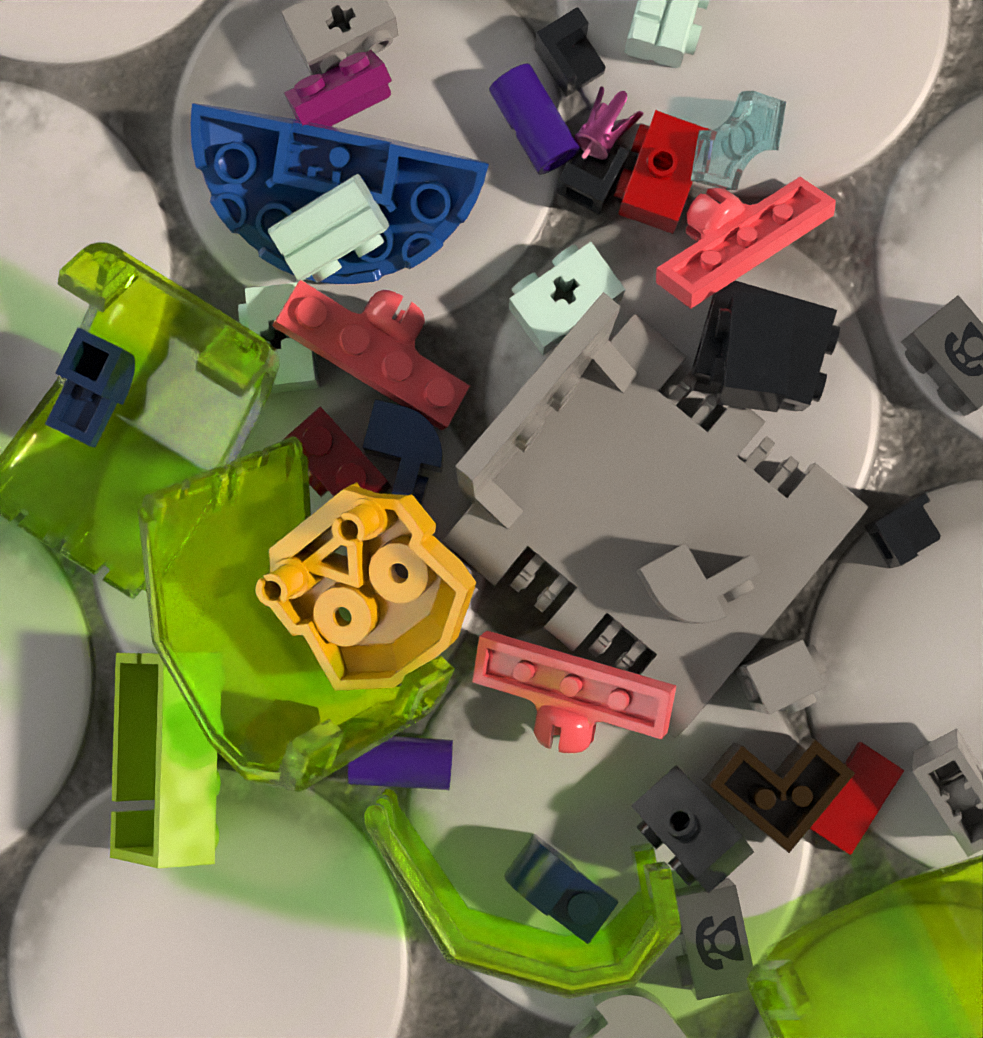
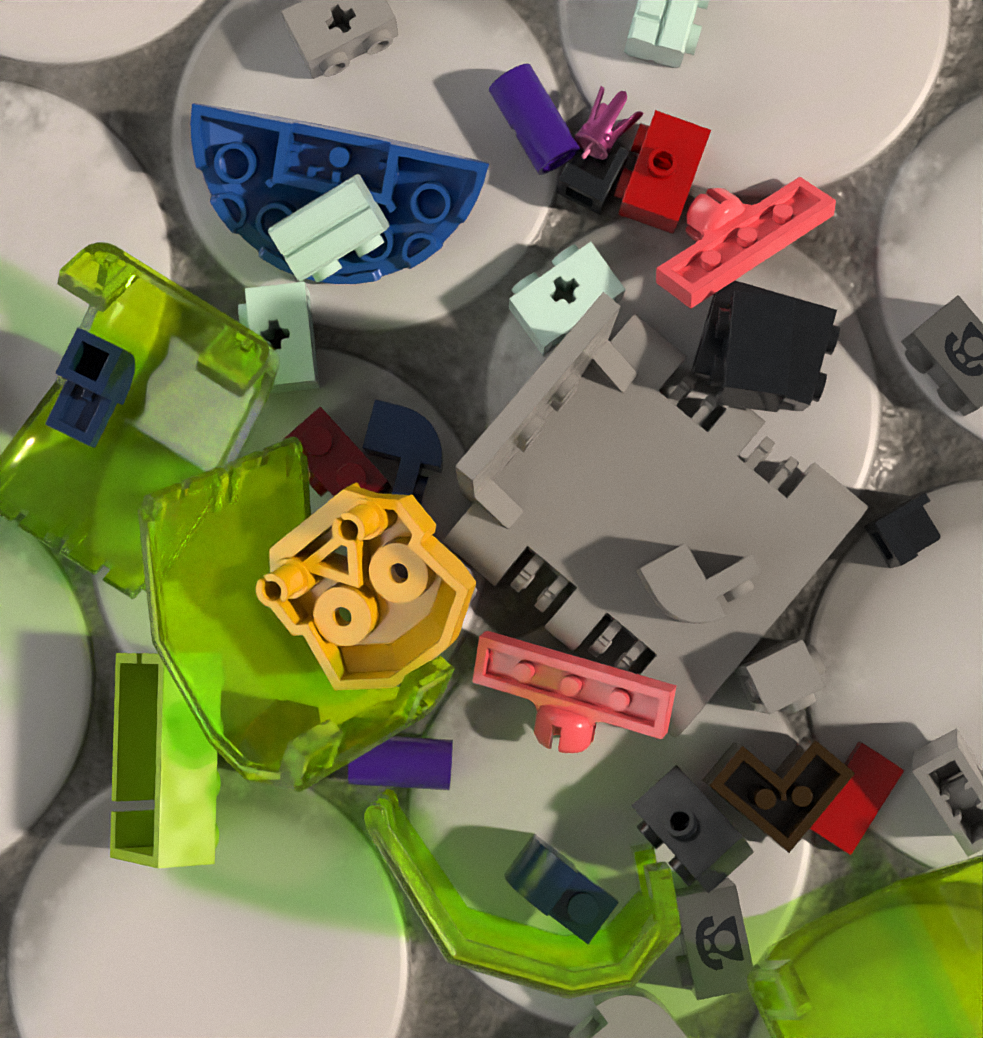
(342, 91): magenta bracket -> none
(374, 348): coral plate -> none
(568, 52): black panel -> none
(749, 130): clear light blue tile -> none

